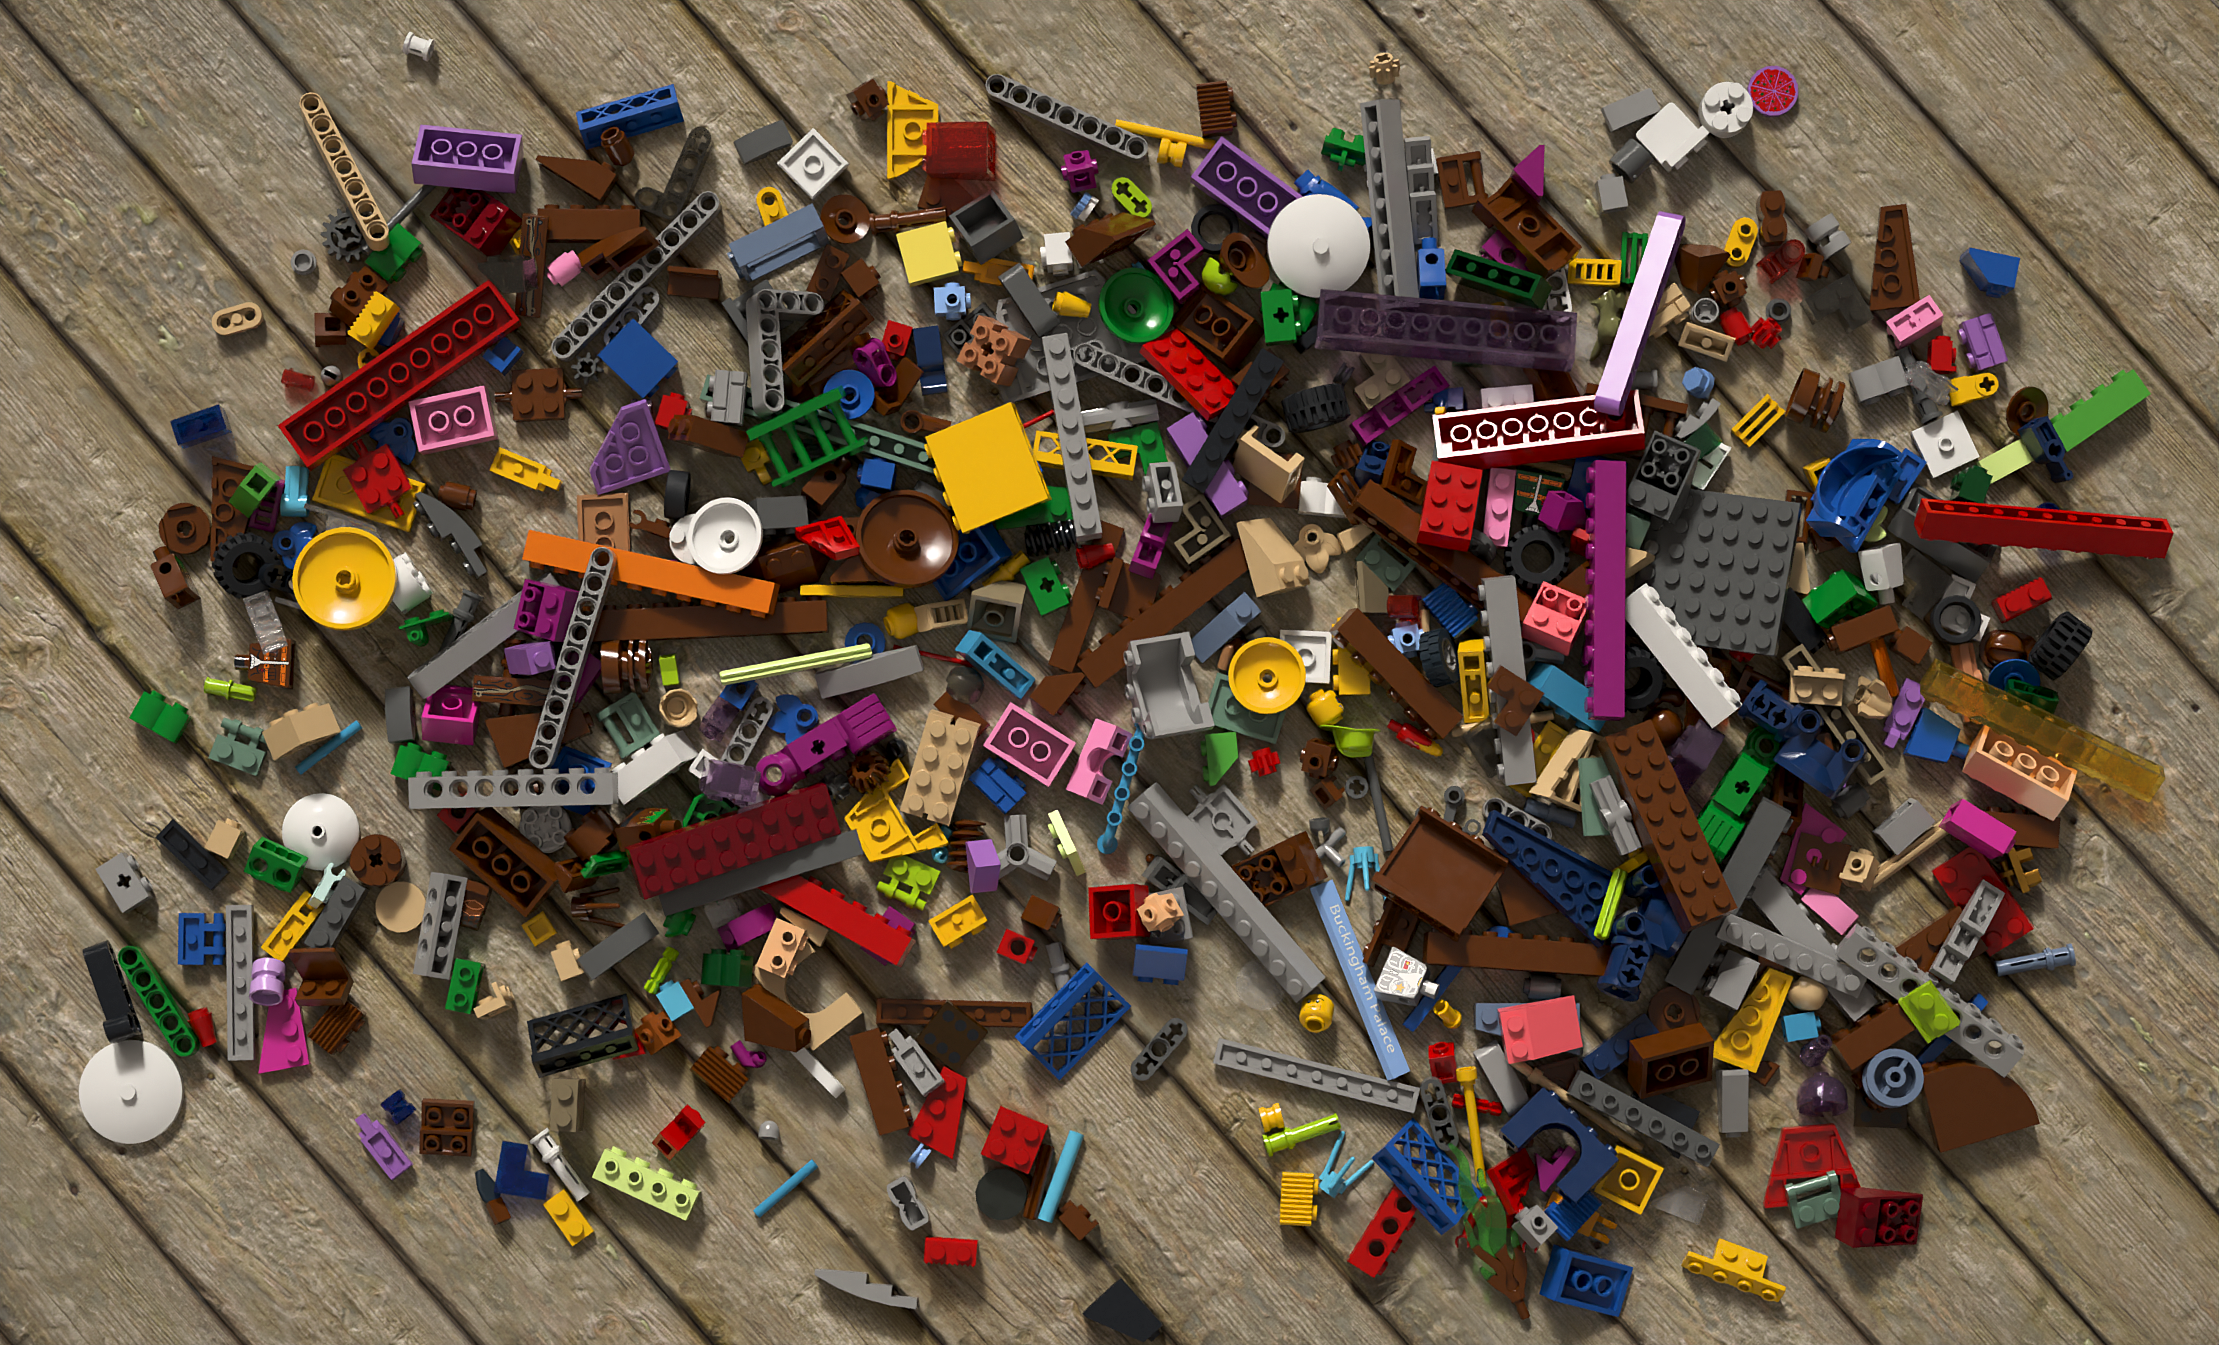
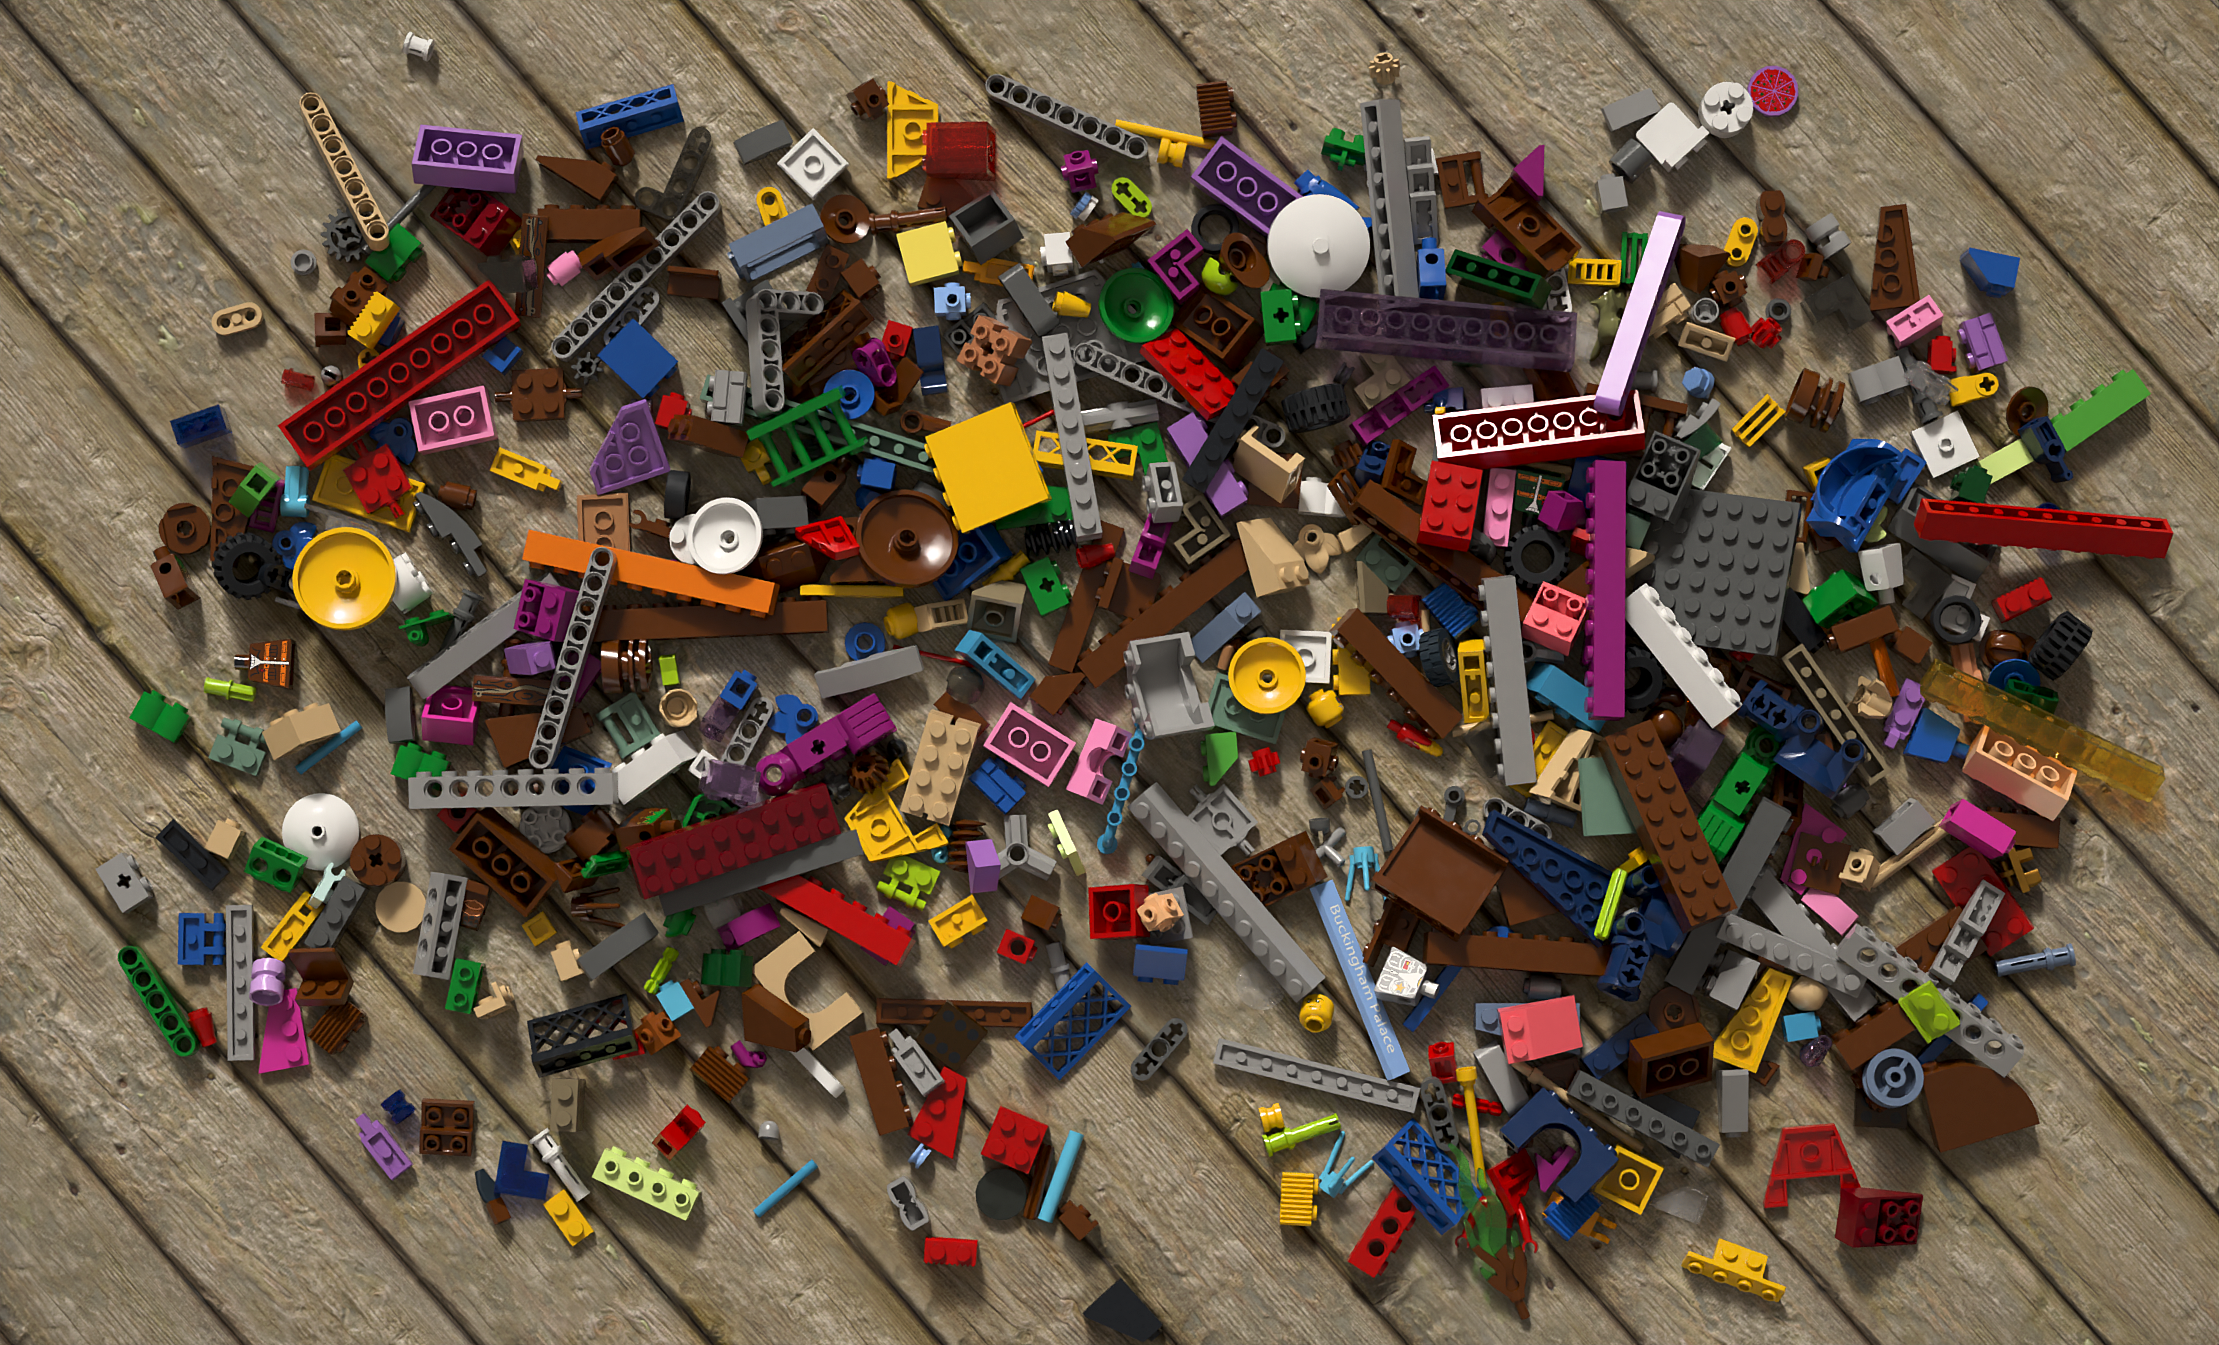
(112, 993): black beam -> none
(131, 1091): white dish -> none
(265, 622): clear brick -> none
(781, 948): light nougat brick -> none
(795, 664): yellowish green axle -> none
(856, 1284): light grey slope -> none
(1352, 741): lime piece -> none
(1451, 1017): yellow pin -> none
(1520, 698): reddish brown plate -> none
(1534, 1226): light grey brick -> none
(1585, 1280): blue slope -> none
(1615, 815): light grey piece -> none
(1815, 1206): sand green plate -> none
(1816, 687): tan bracket -> none
(1821, 1095): clear purple cylinder -> none

